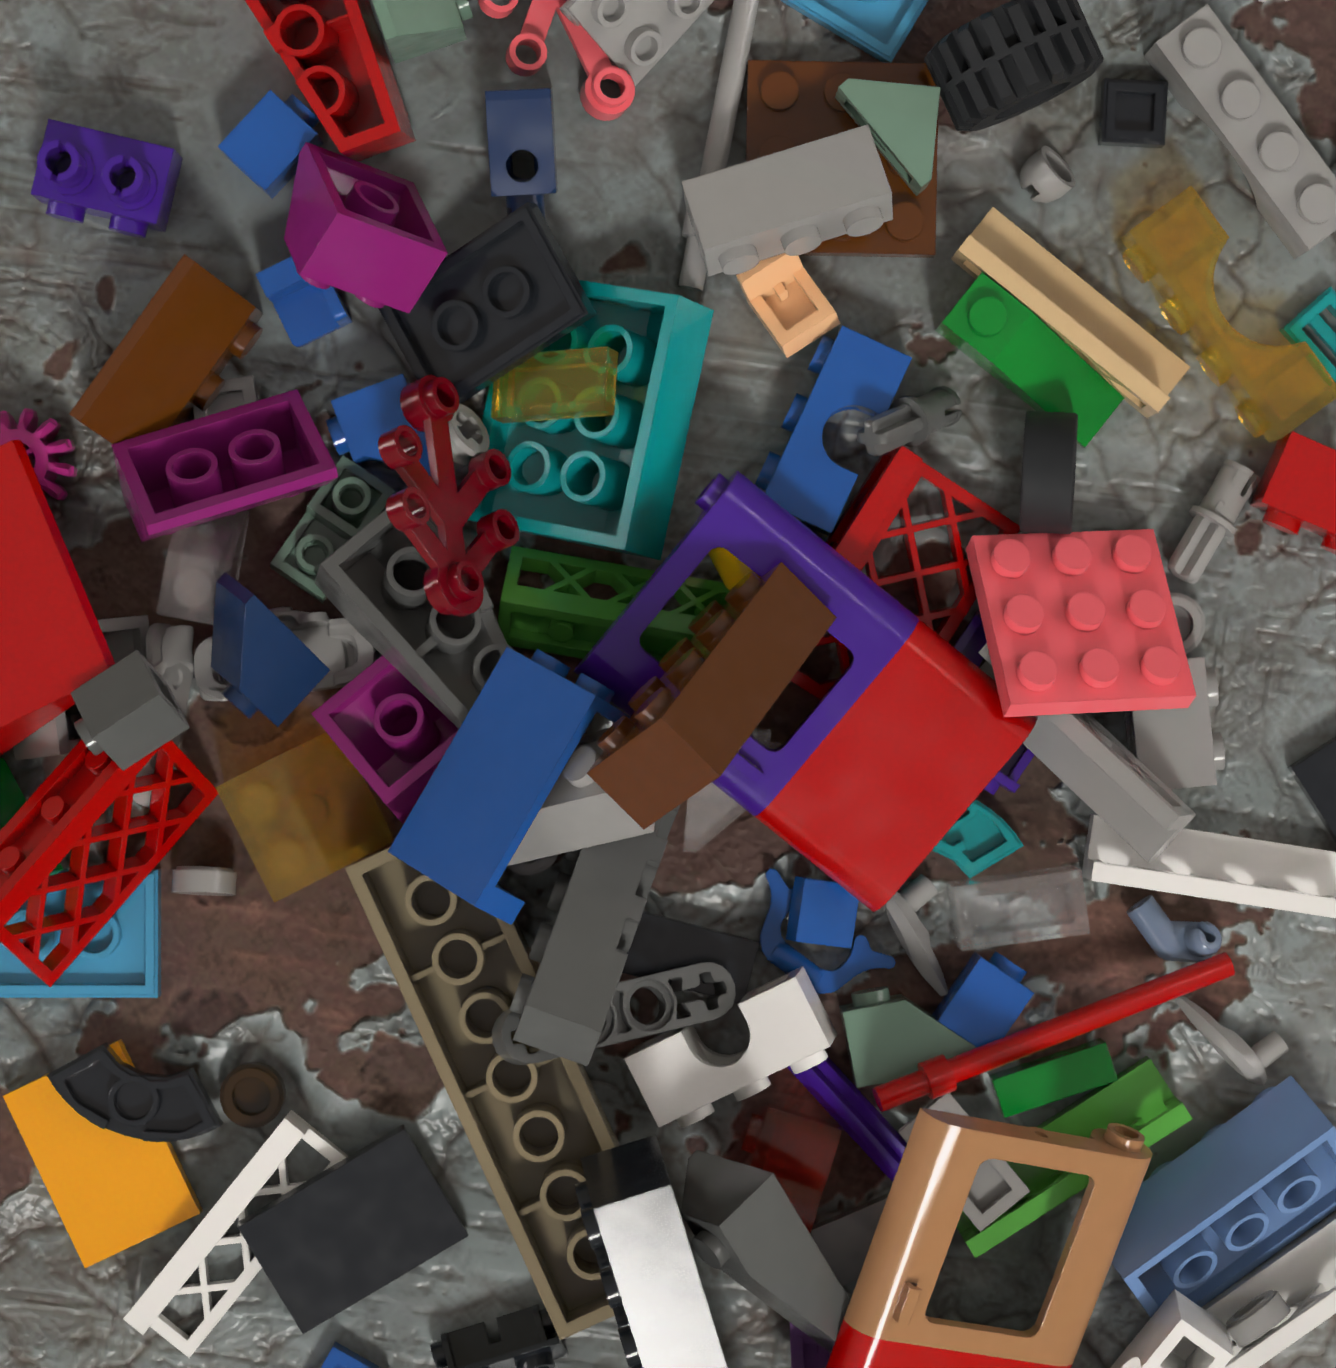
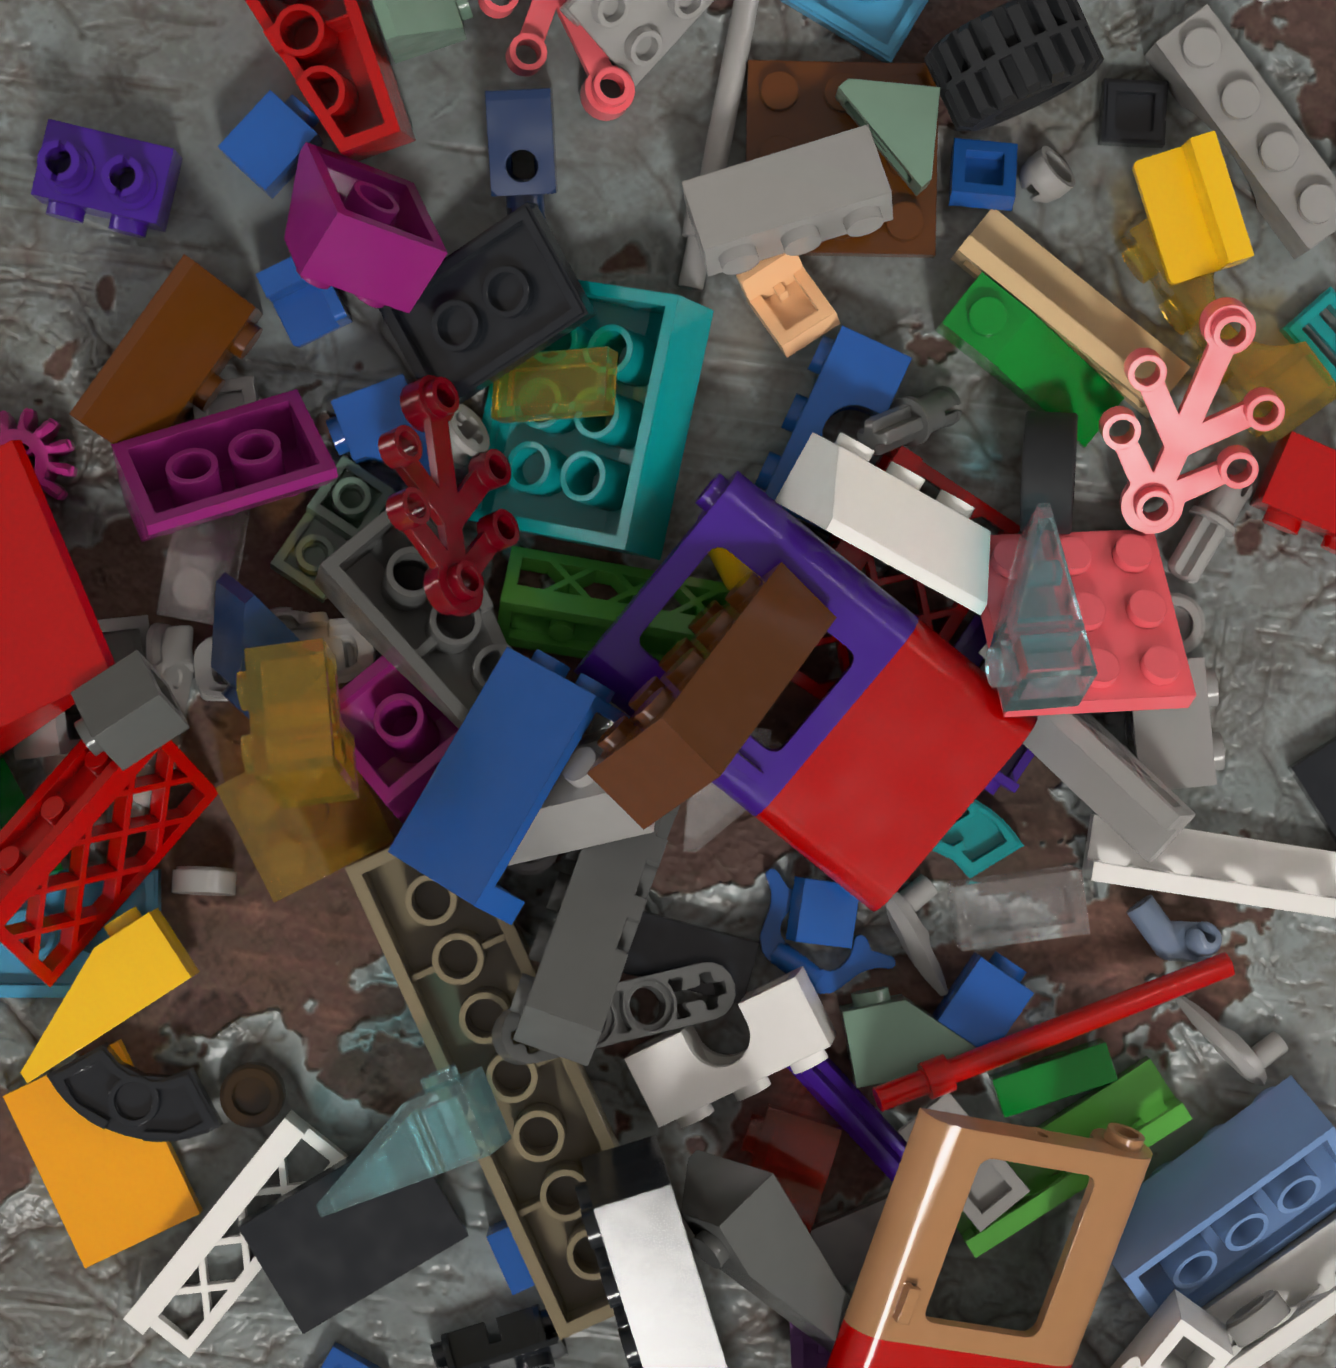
(117, 981): none -> yellow slope
(296, 727): none -> clear yellow brick
(429, 1134): none -> clear light blue slope
(509, 1257): none -> blue tile
(891, 517): none -> white slope
(983, 174): none -> blue tile
(1040, 639): none -> clear light blue slope
(1188, 429): none -> coral plant
(1192, 209): none -> yellow panel

